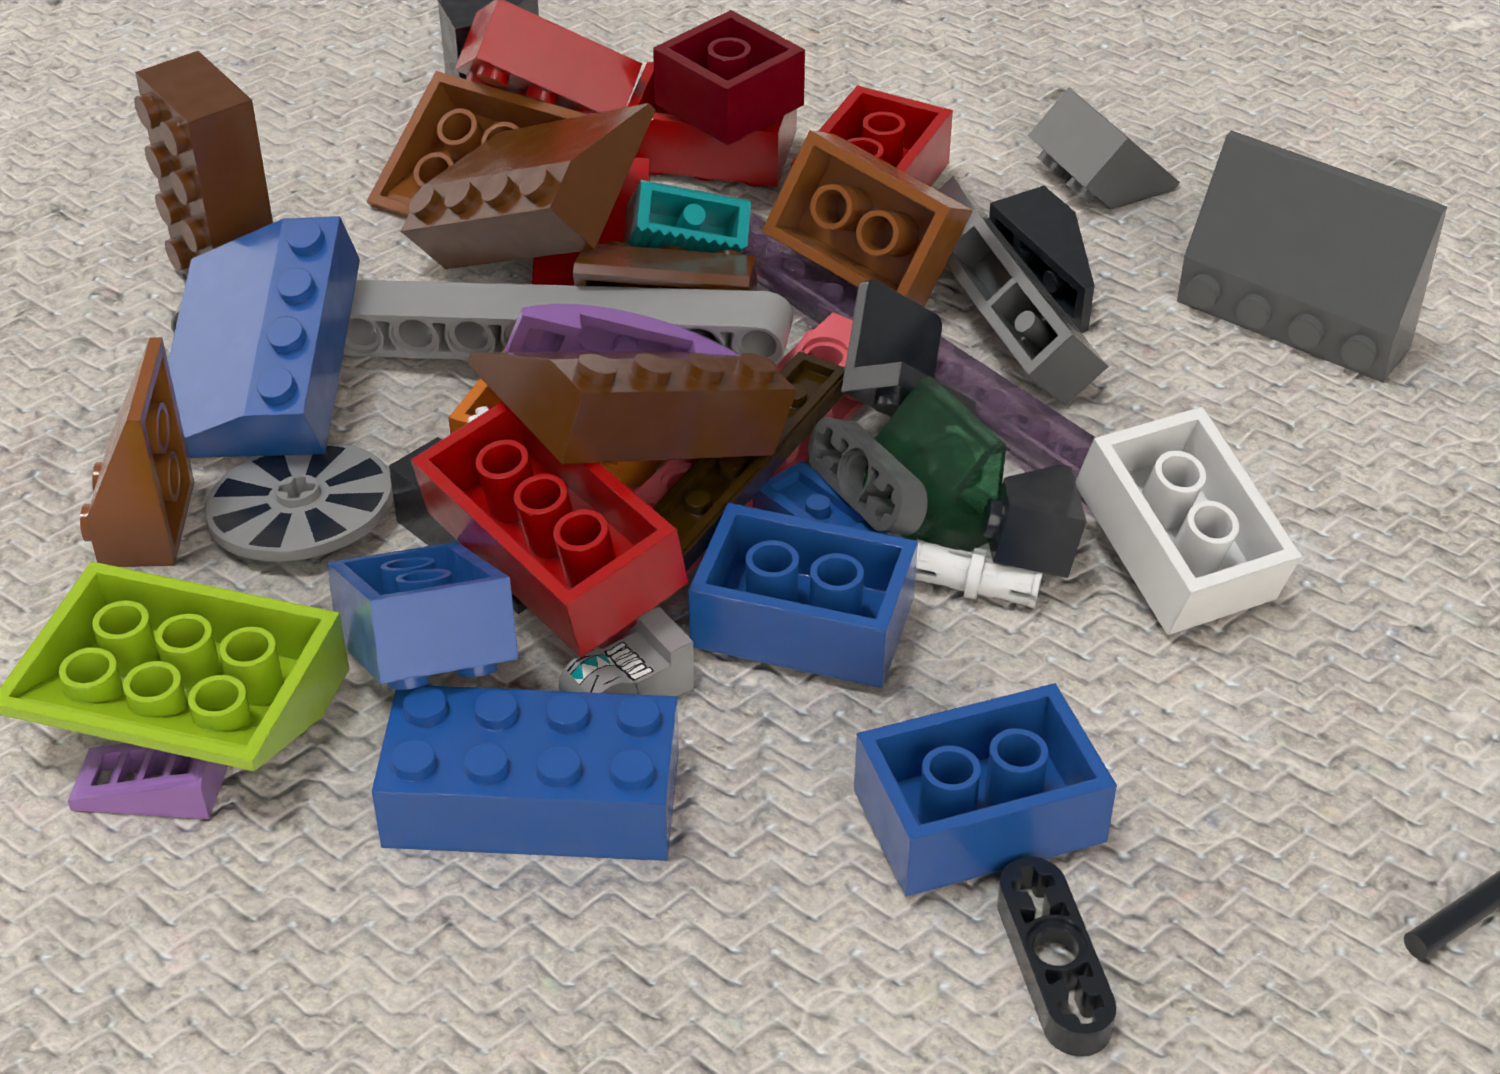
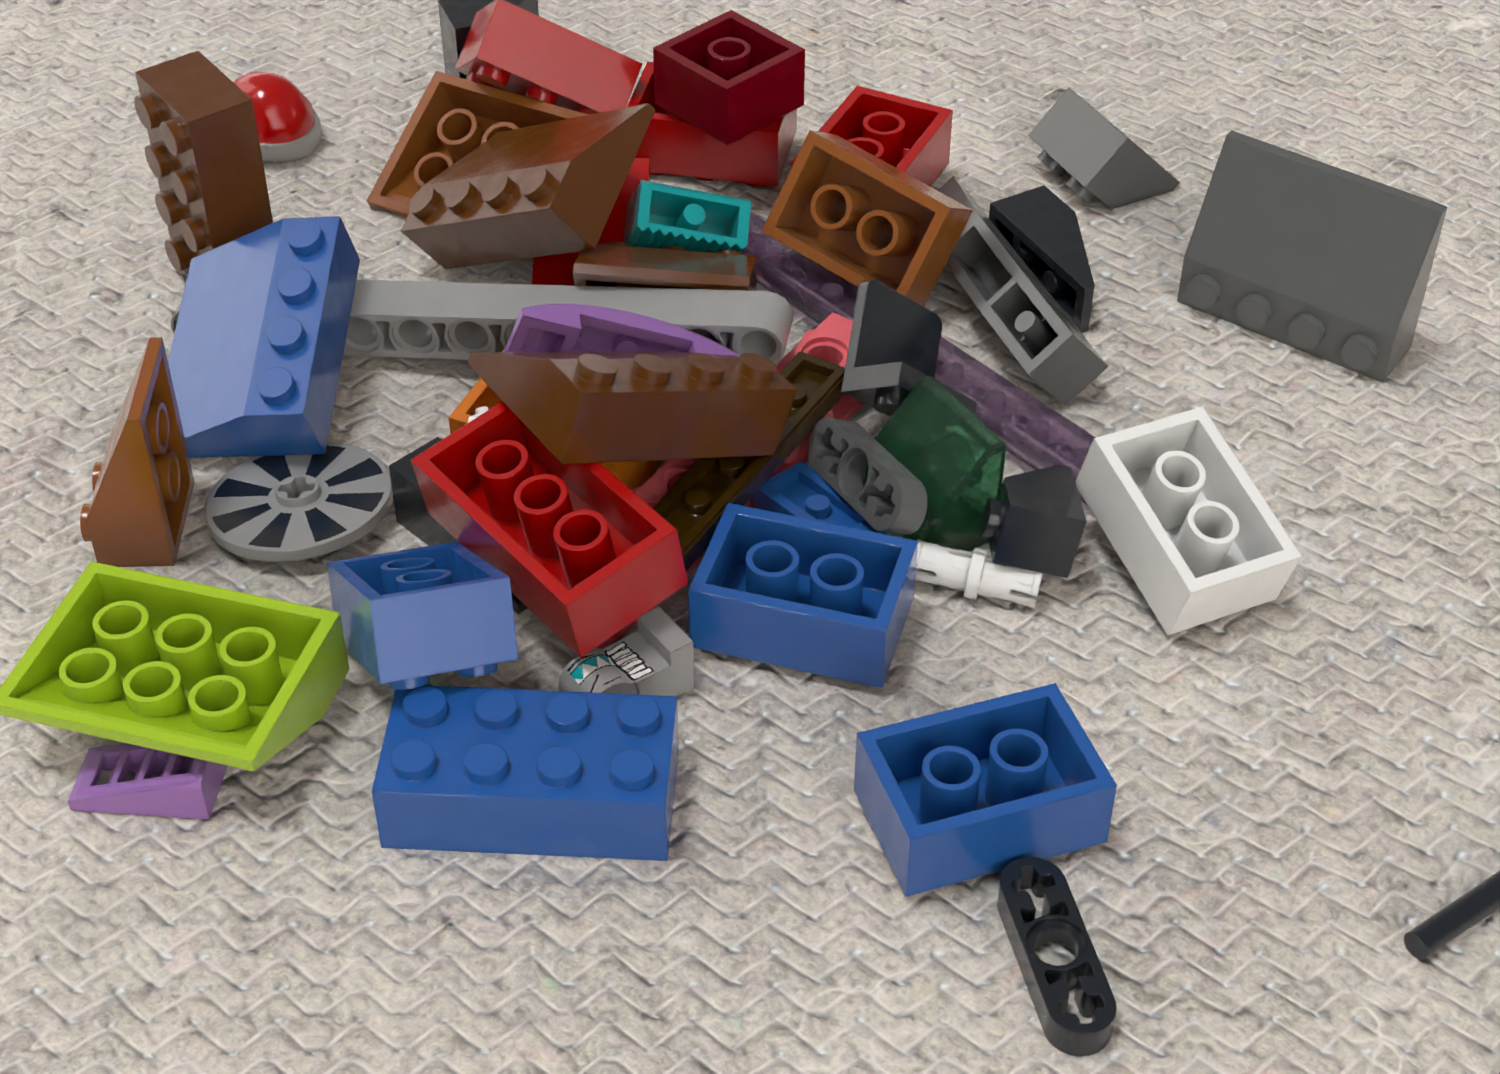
(283, 117): none -> red piece

